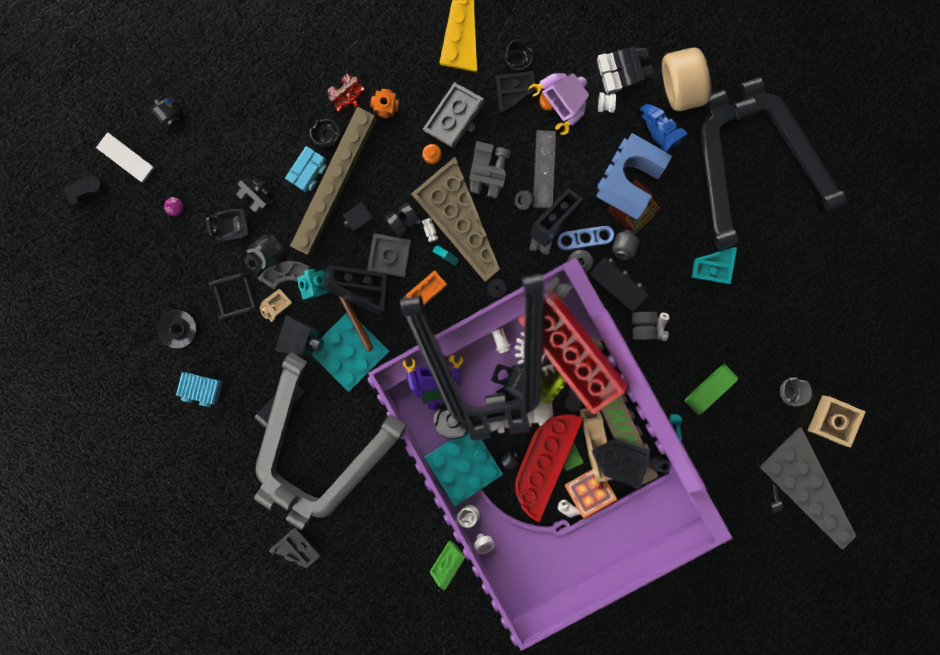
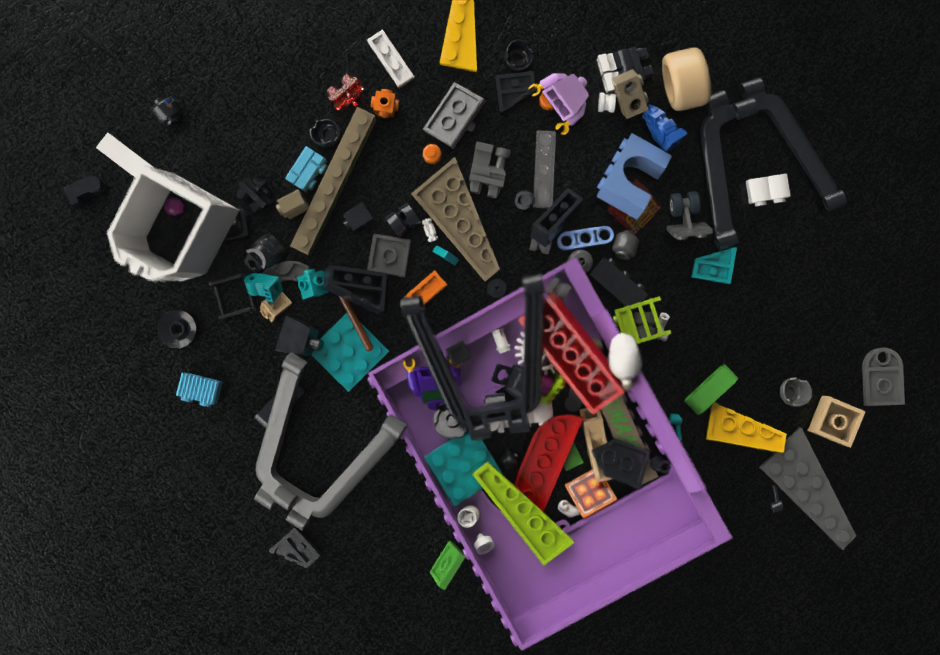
(139, 212): none -> white container
(263, 285): none -> teal leg
(292, 204): none -> dark tan brick
(390, 59): none -> white tile
(458, 353): none -> black tile
(531, 523): none -> lime wing
(546, 384): none -> magenta tile
(625, 359): none -> white hair
(627, 95): none -> dark tan brick
(627, 325): none -> lime plate
(687, 207): none -> plate
(740, 430): none -> yellow wing
(768, 189): none -> white brick
(883, 381): none -> dark grey tile

